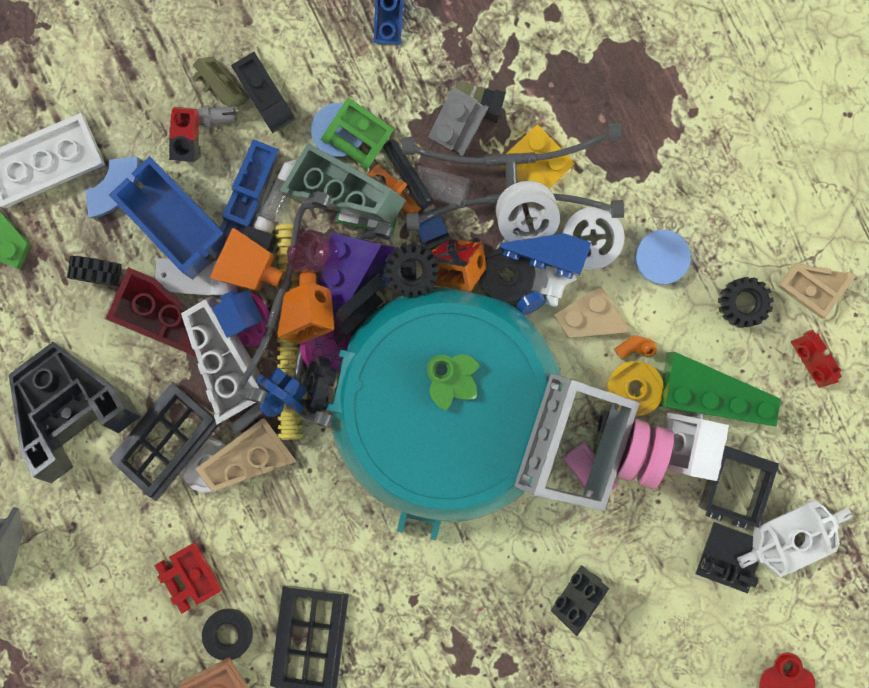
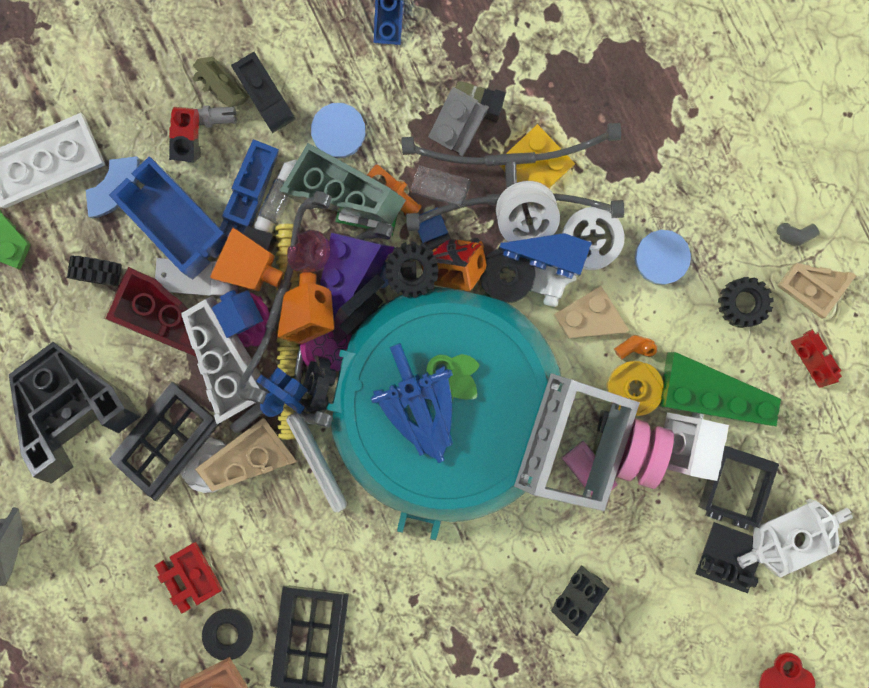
(316, 462): none -> white axle
(362, 126): bright green plate -> none
(408, 174): black axle -> none
(429, 435): none -> blue bar
(530, 302): blue tile -> none
(796, 236): none -> dark grey arm

